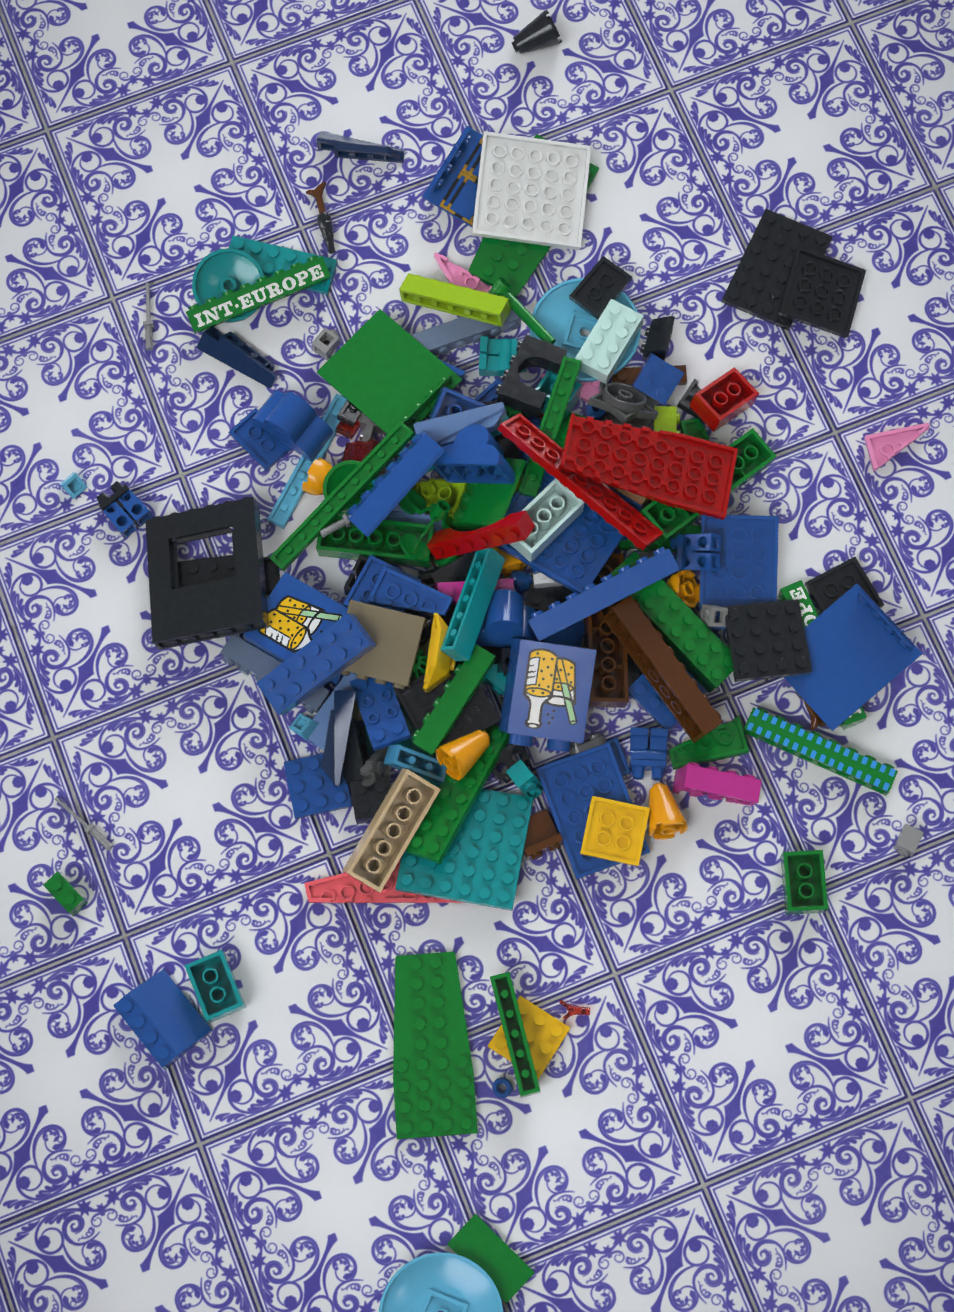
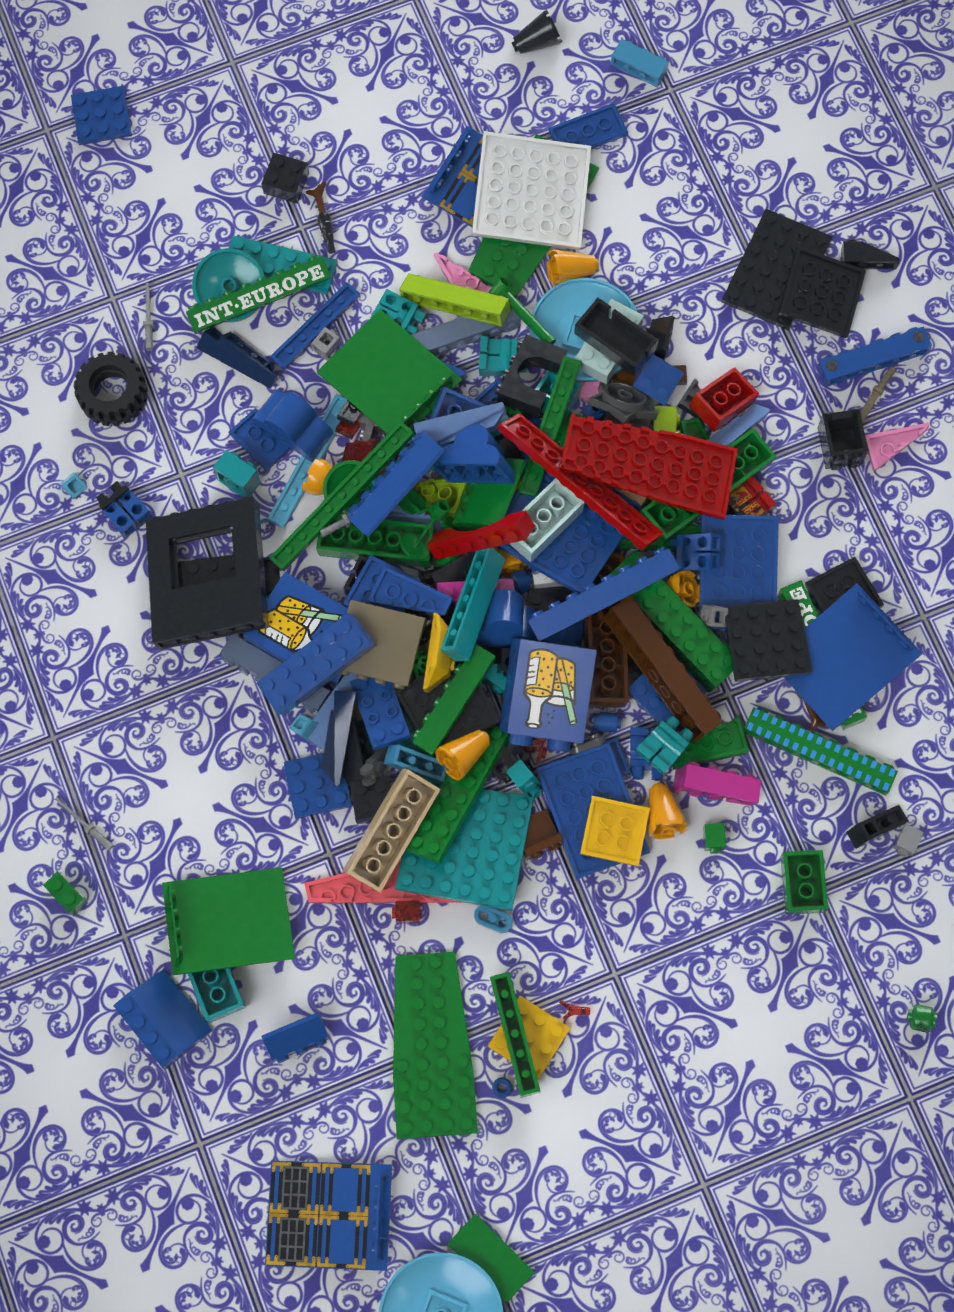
(101, 115): none -> blue plate
(106, 367): none -> black tyre
(227, 921): none -> green door
(237, 474): none -> teal brick
(285, 178): none -> black brick
(296, 1038): none -> blue slope
(322, 318): none -> blue plate
(329, 1215): none -> door
(358, 149): dark blue wedge -> none
(401, 311): none -> teal hips
(406, 912): none -> clear red brick
(493, 919): none -> dark azure plate
(537, 745): none -> clear red bracket
(569, 265): none -> light orange cone
(591, 128): none -> blue tile
(600, 286): black plate -> none
(607, 722): none -> blue brick
(616, 337): none -> black piece
(639, 62): none -> dark azure brick
(668, 740): none -> teal hips
(714, 838): none -> green brick
(740, 425): none -> medium blue wedge
(750, 500): none -> red hips
(842, 439): none -> black container
(867, 256): none -> black slope
(874, 356): none -> blue piece
(876, 392): none -> dark tan sword
(877, 826): none -> black slope
(922, 1018): none -> green head

